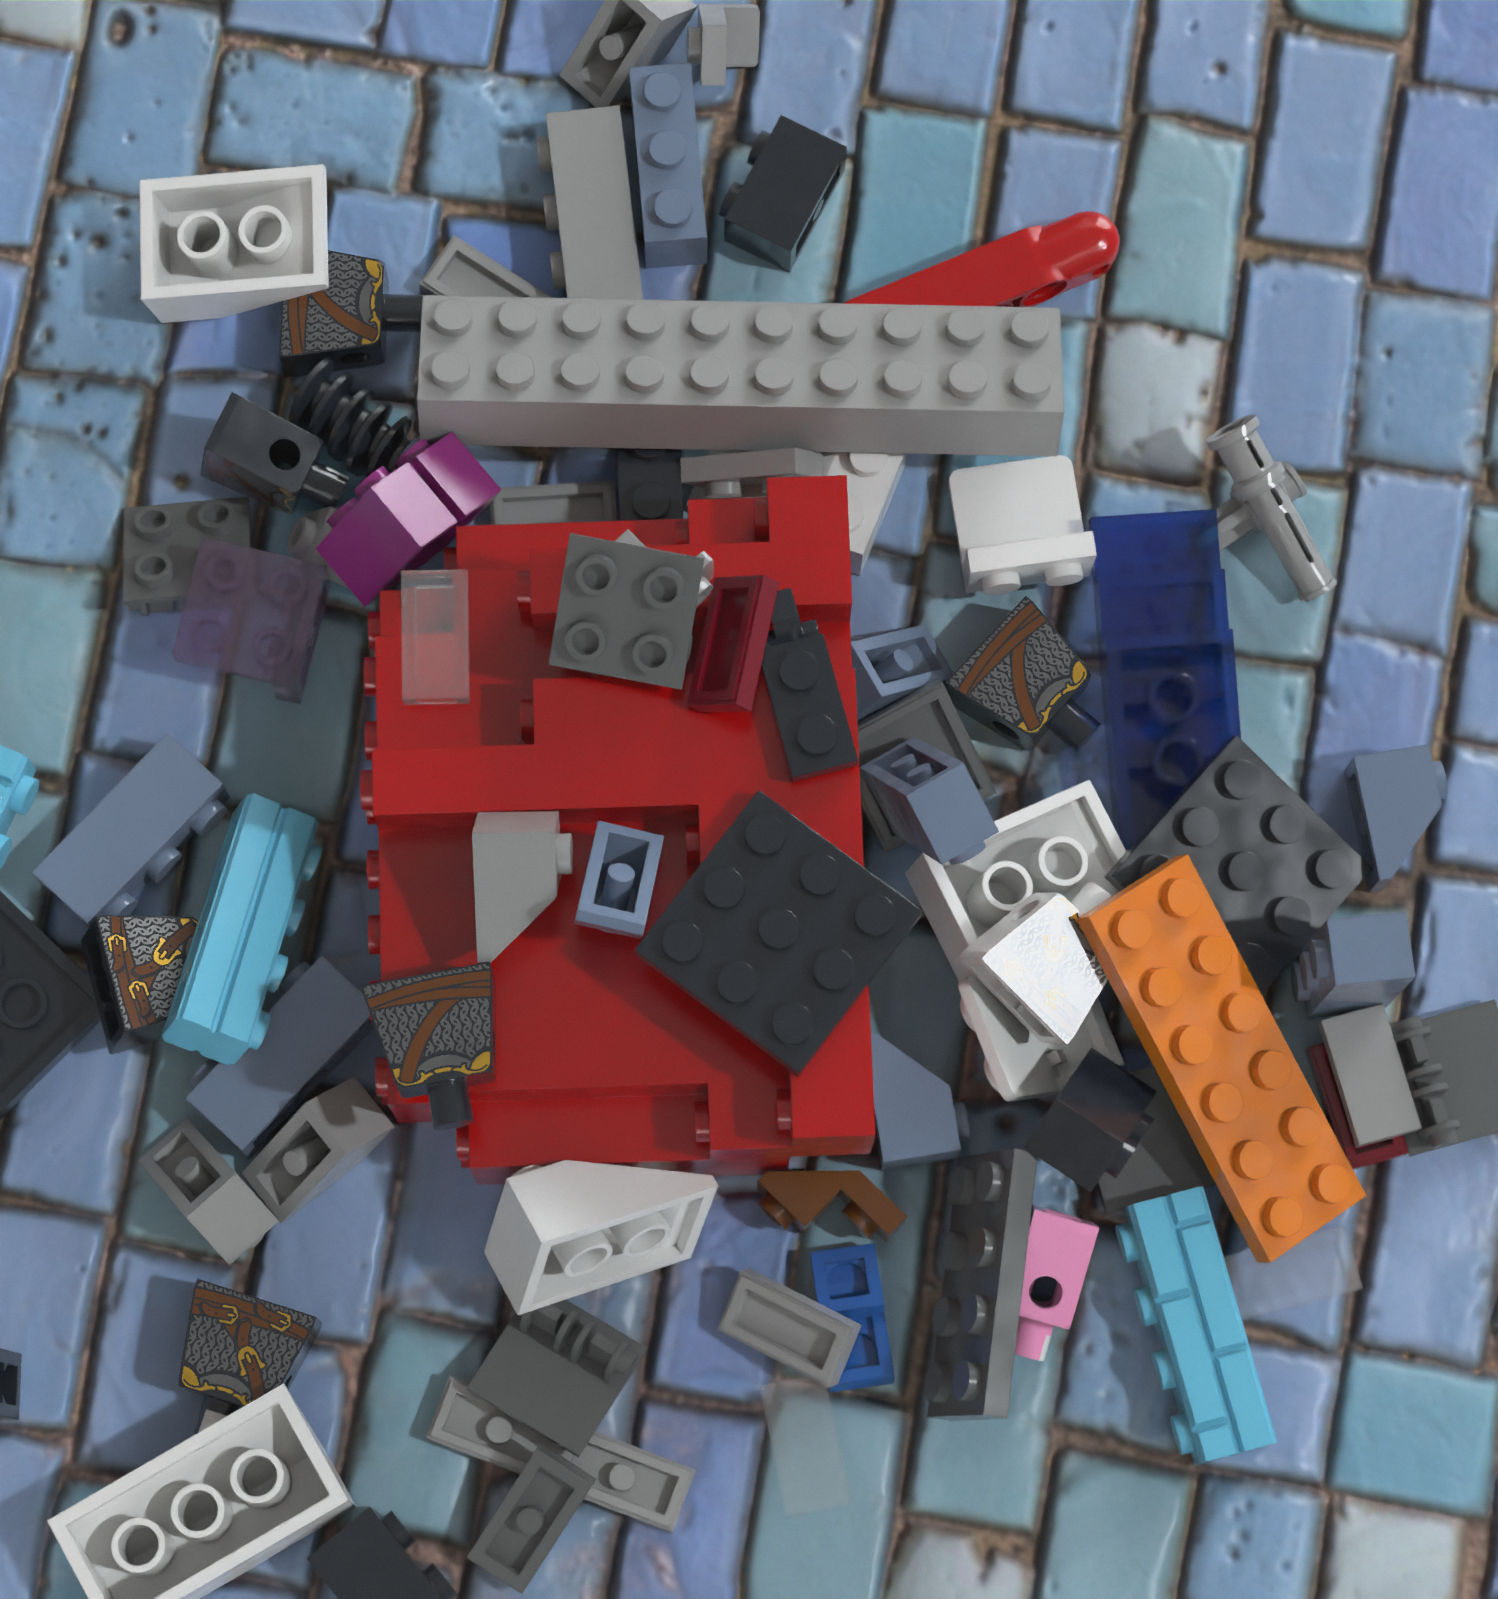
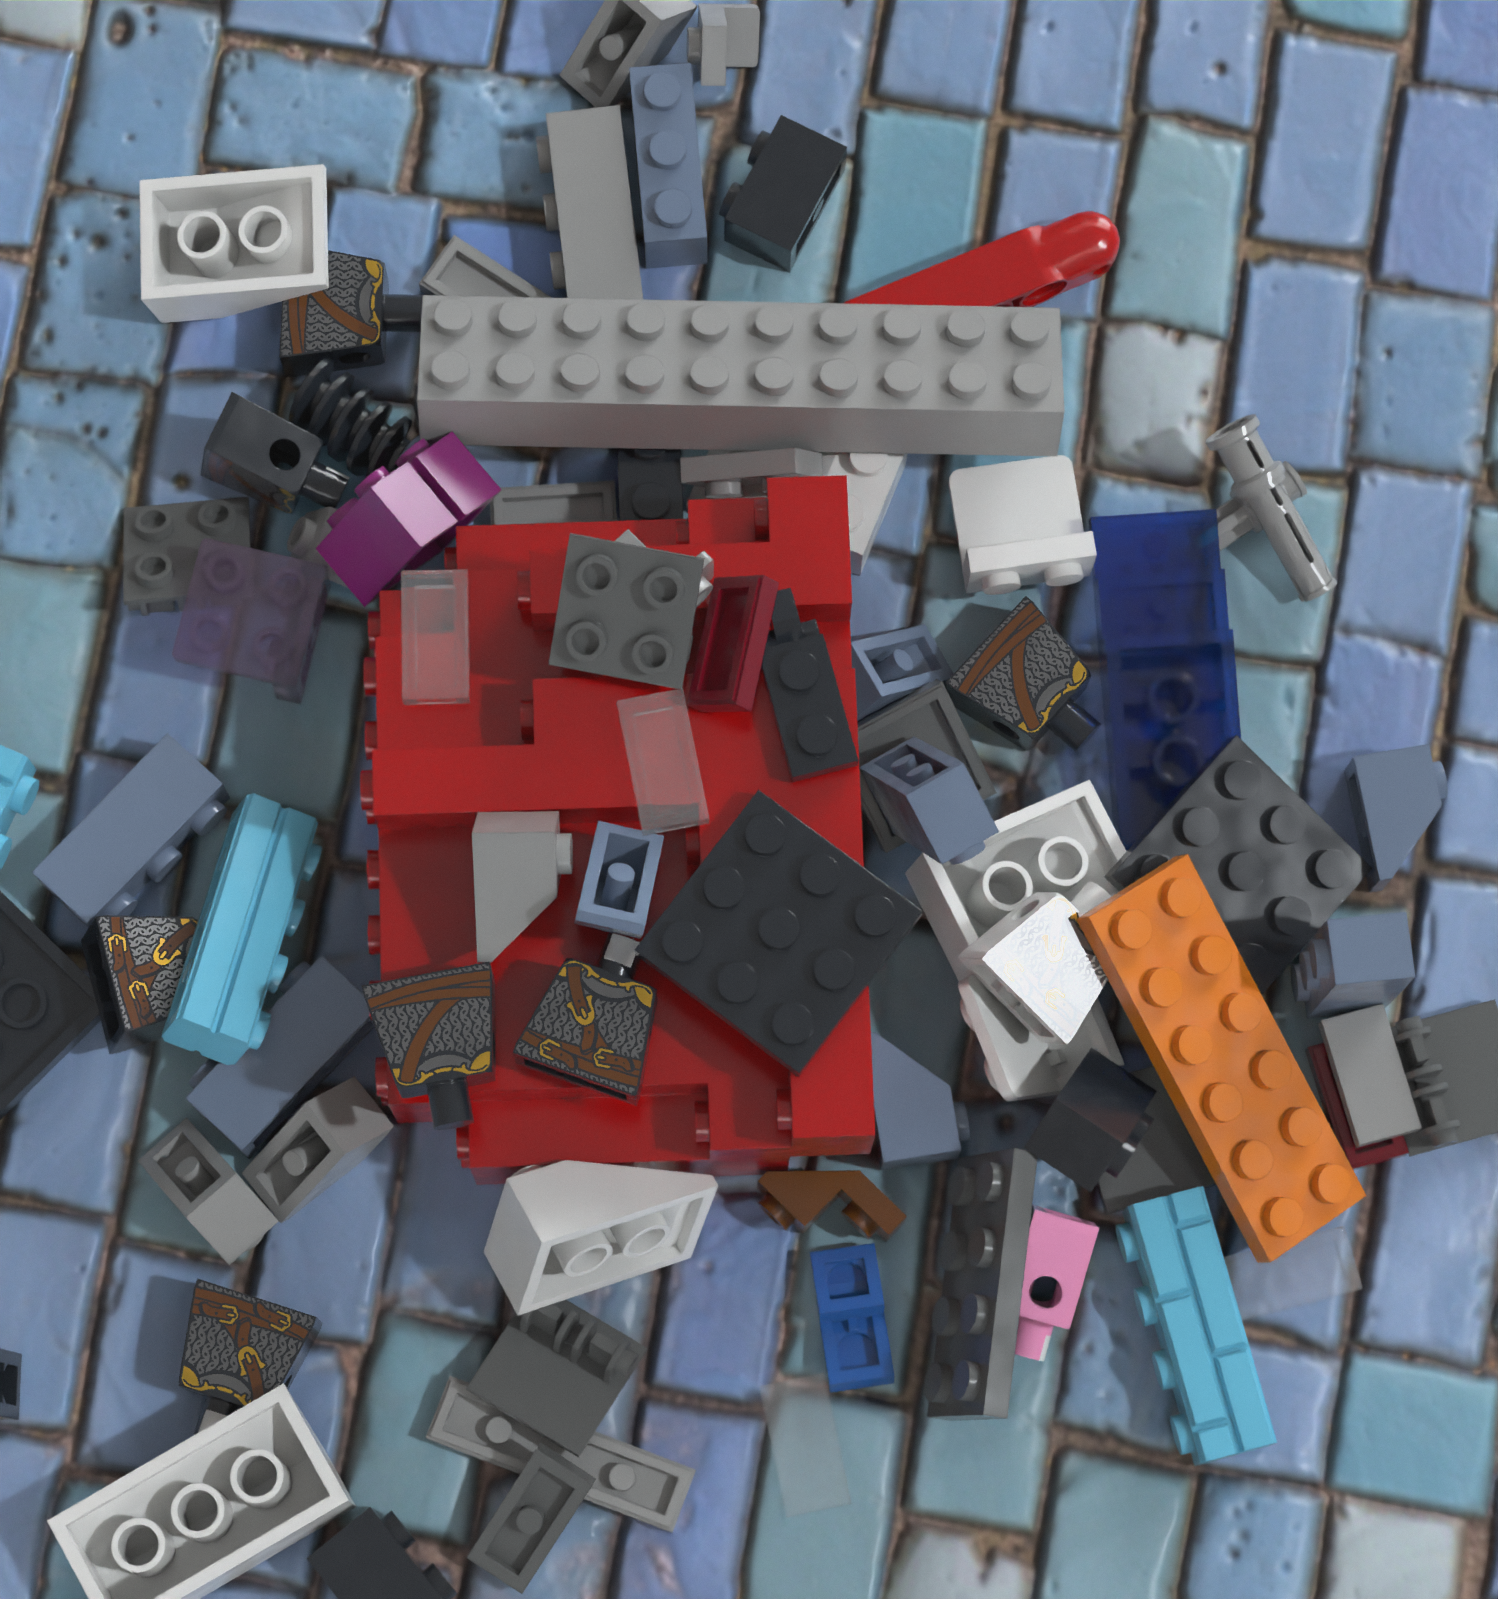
(594, 1024): none -> torso
(662, 762): none -> clear tile
(789, 1327): light grey tile -> none

